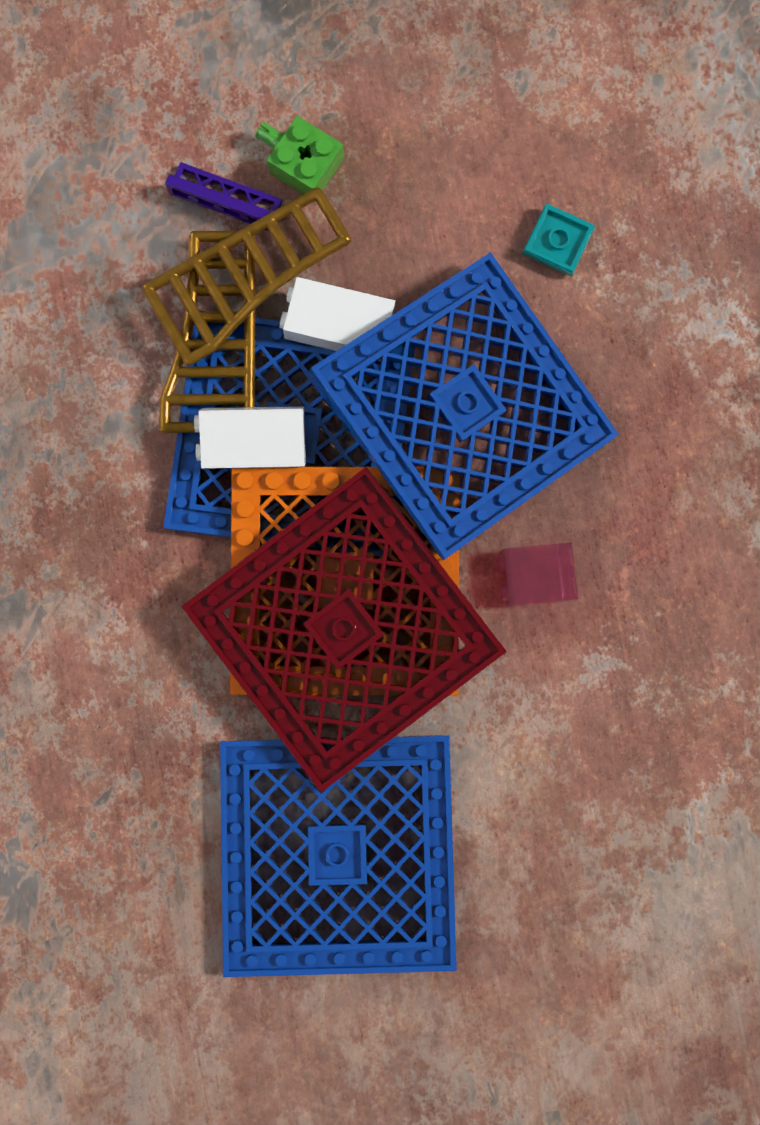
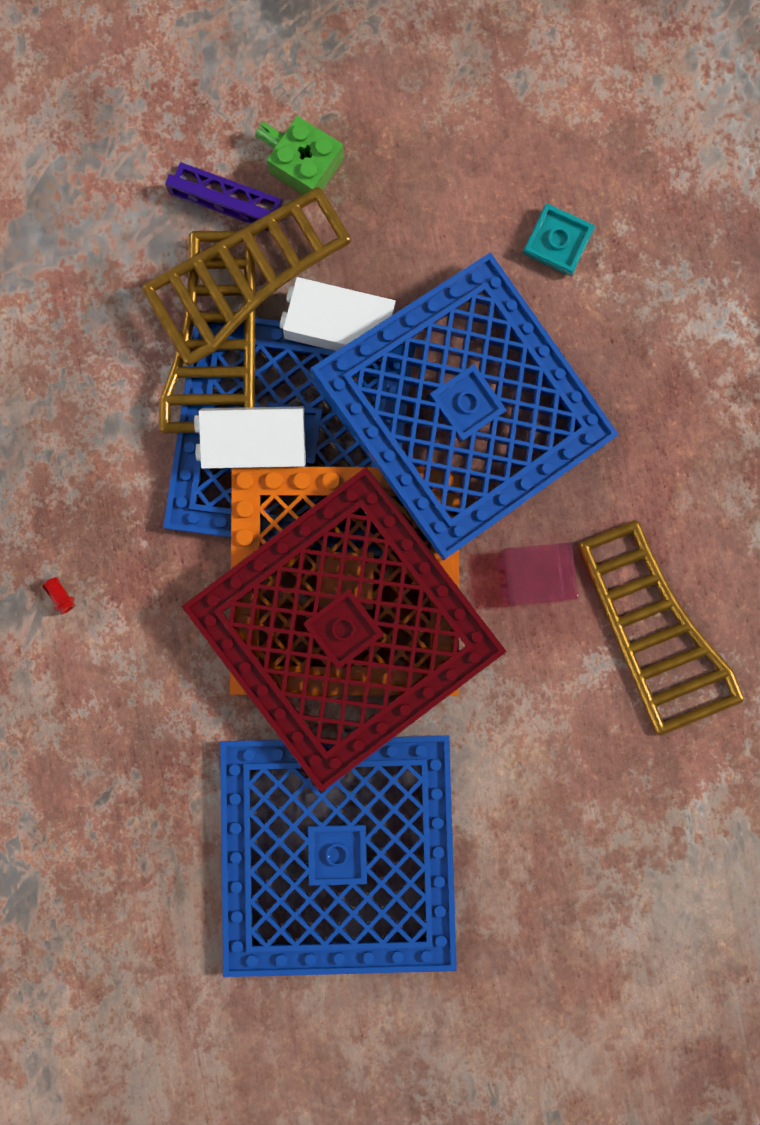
(58, 596): none -> red pin
(685, 625): none -> pearl gold bar

